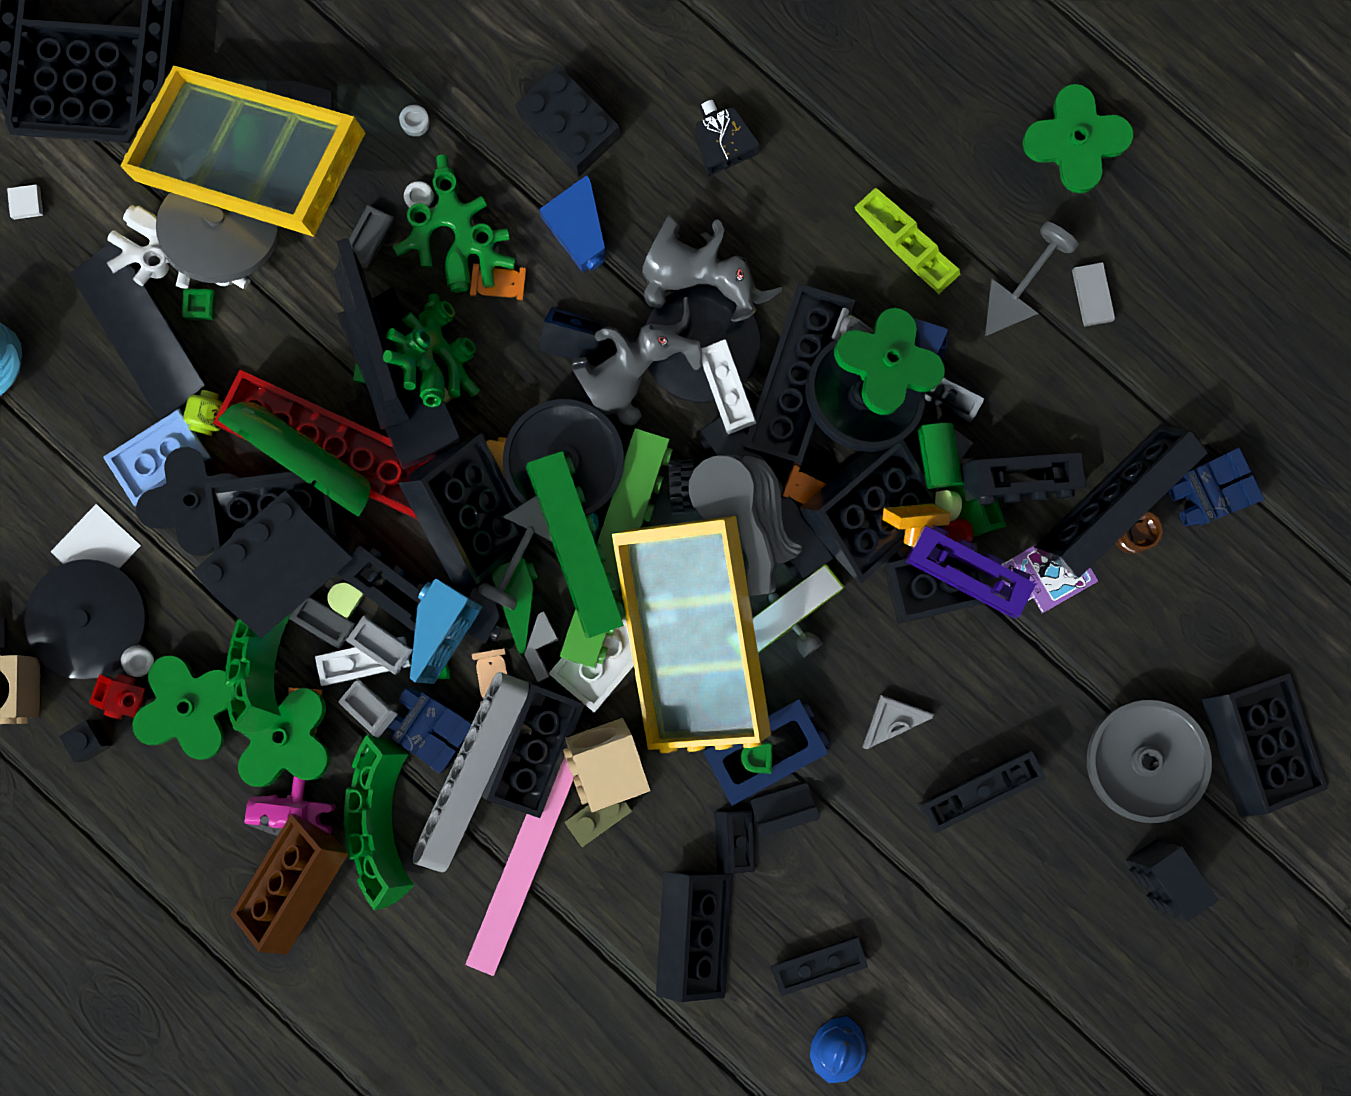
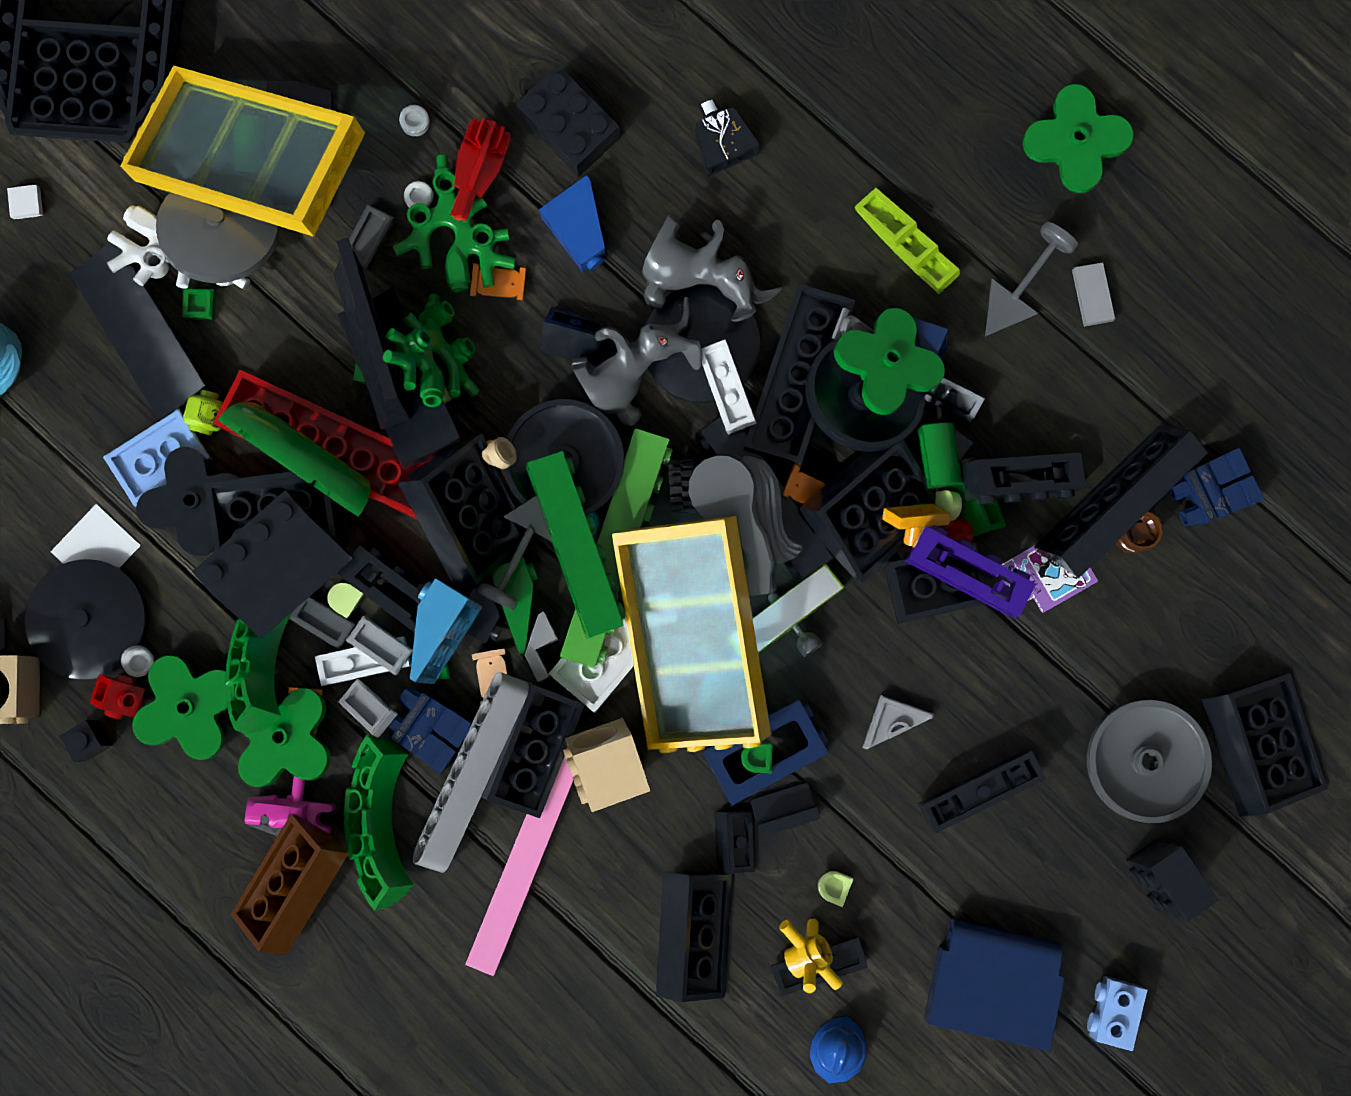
(478, 163): none -> red piece
(500, 453): none -> tan tile
(589, 825): olive brick -> none
(809, 956): none -> yellow bar
(834, 887): none -> yellowish green tile
(996, 985): none -> dark blue piece
(1116, 1013): none -> light blue brick

